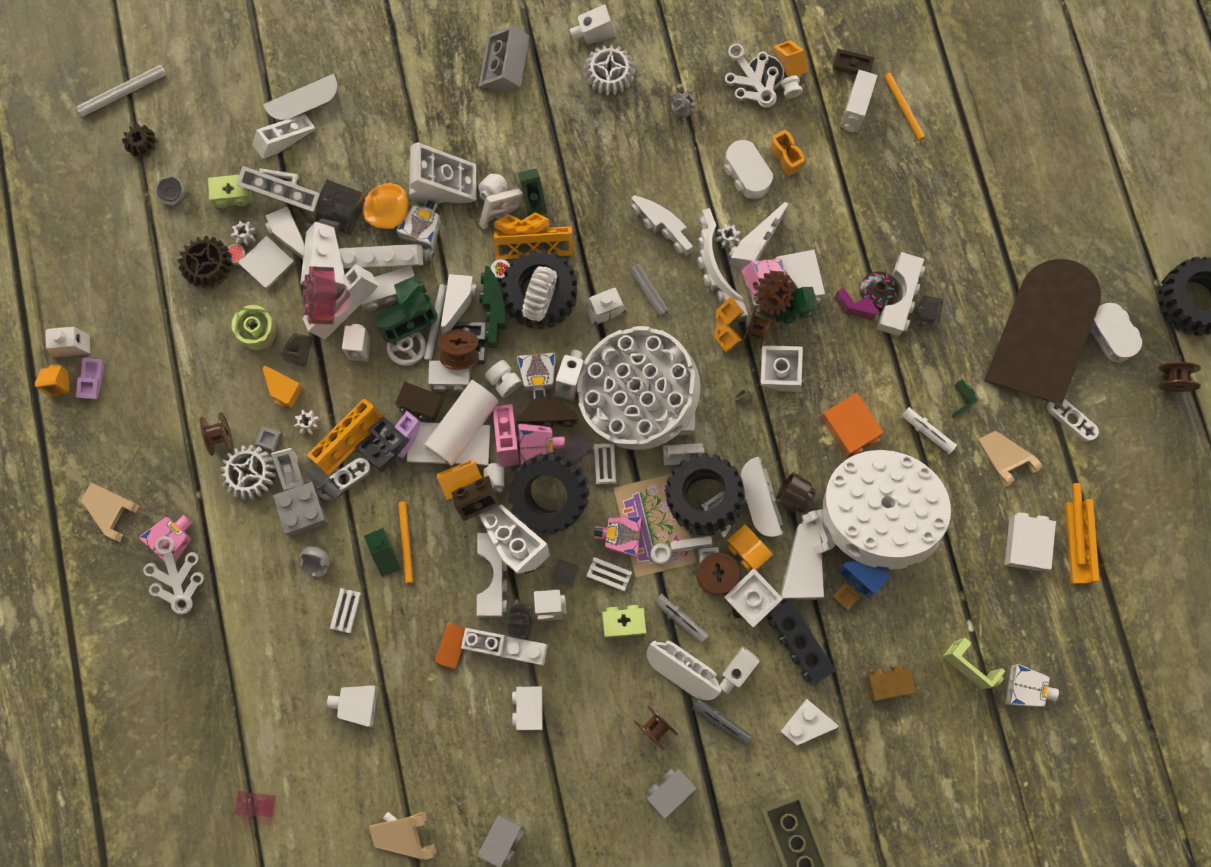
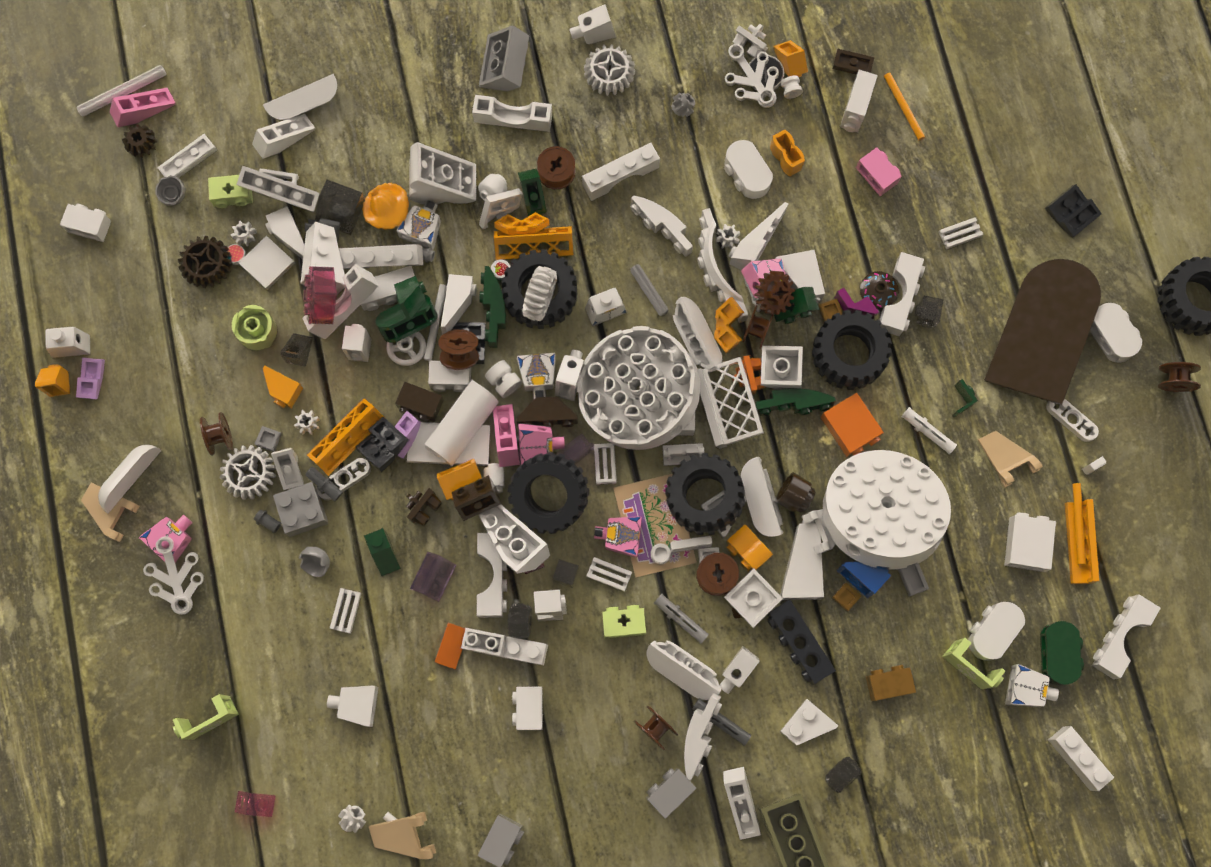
(85, 222): none -> white brick
(126, 475): none -> white brick
(140, 106): none -> bright pink slope
(188, 157): none -> white tile
(226, 712): none -> yellowish green panel
(267, 521): none -> dark grey pin
(352, 818): none -> white gear
(405, 542): light orange bar -> none
(428, 499): none -> dark brown hips
(433, 576): none -> panel
(491, 111): none -> white arch
(550, 159): none -> reddish brown piece
(634, 163): none -> white arch
(696, 334): none -> white brick
(696, 742): none -> white slope
(714, 412): none -> white fence
(741, 803): none -> white slope
(751, 365): none -> orange hips
(757, 45): none -> white hips
(801, 400): none -> dark green slope
(829, 308): none -> pearl gold tile
(843, 774): none -> clear smoke gear
(863, 328): none -> black tyre
(878, 171): none -> bright pink brick
(913, 579): none -> light grey tile
(975, 227): none -> white tile
(996, 630): none -> white brick
(1061, 653): none -> dark green brick
(1073, 211): none -> black slope
(1081, 758): none -> white brick
(1094, 465): none -> white tile
(1112, 657): none -> white arch

